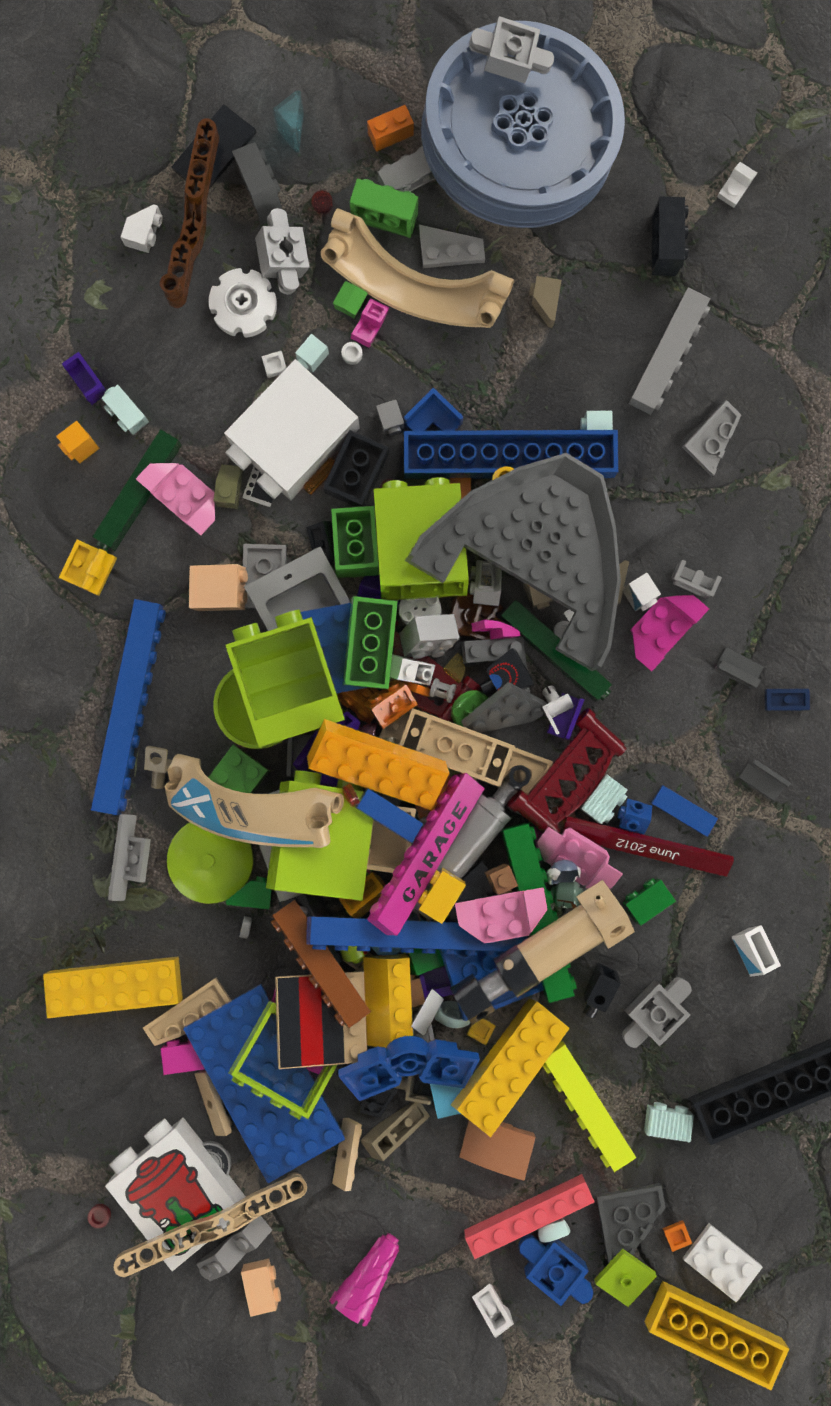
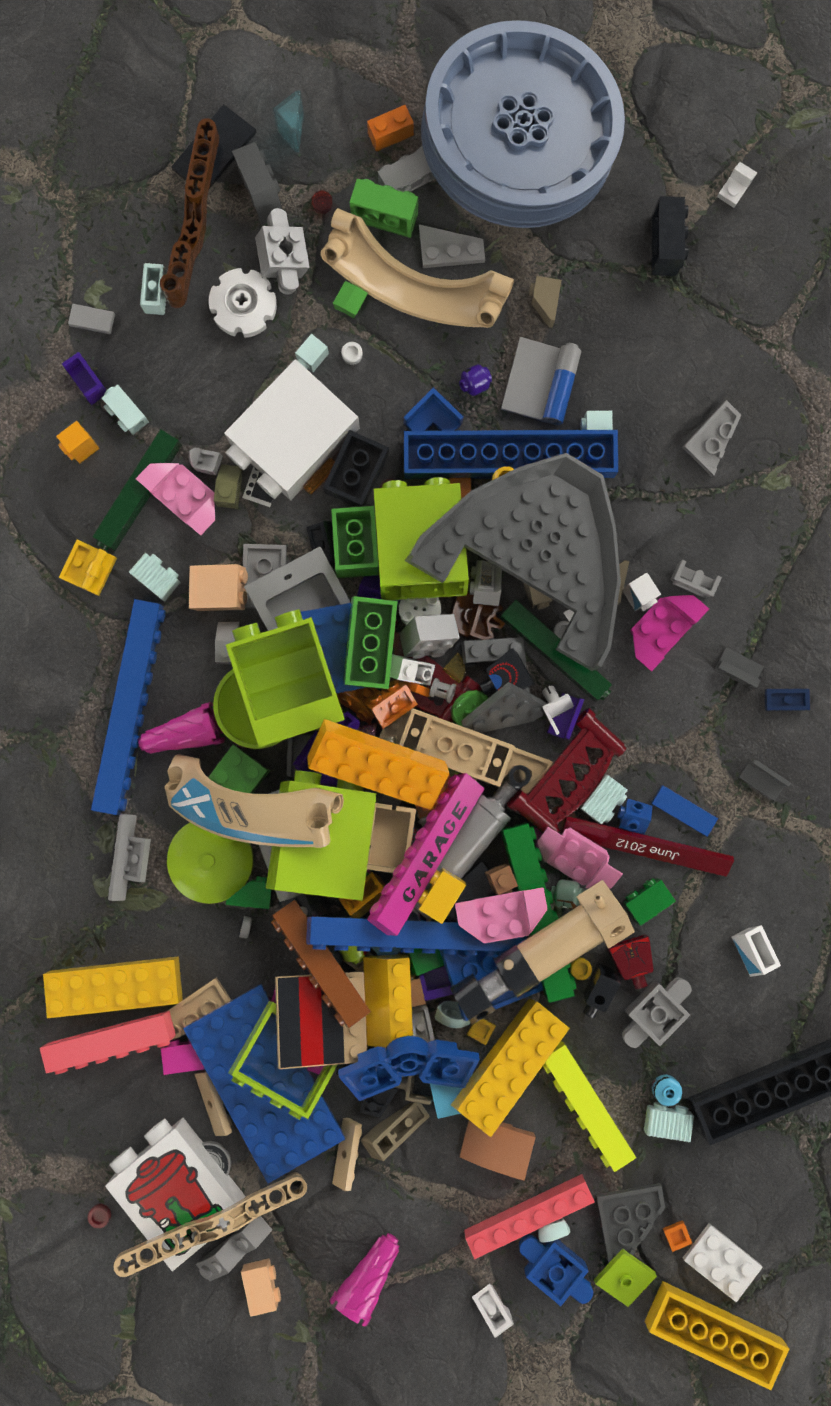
(91, 319): none -> light grey tile
(108, 1042): none -> coral brick
(141, 228): white slope -> none
(152, 296): none -> light aqua brick
(154, 576): none -> light aqua brick
(157, 765): dark tan bracket -> none
(190, 730): none -> dark pink cone
(205, 461): none -> light grey plate
(224, 636): none -> light grey slope
(274, 364): white tile -> none
(350, 795): clear red tile -> none
(370, 323): dark pink slope -> none
(389, 815): blue tile -> none
(390, 418): light grey brick -> none
(427, 1012): white sticker -> none
(475, 380): none -> dark purple head
(497, 629): dark pink slope -> none
(511, 39): light grey brick -> none
(541, 380): none -> light grey door
(563, 872): sand blue hair -> none
(580, 968): none -> yellow tile
(633, 959): none -> dark red torso
(669, 351): light grey brick -> none
(671, 1085): none -> medium azure head

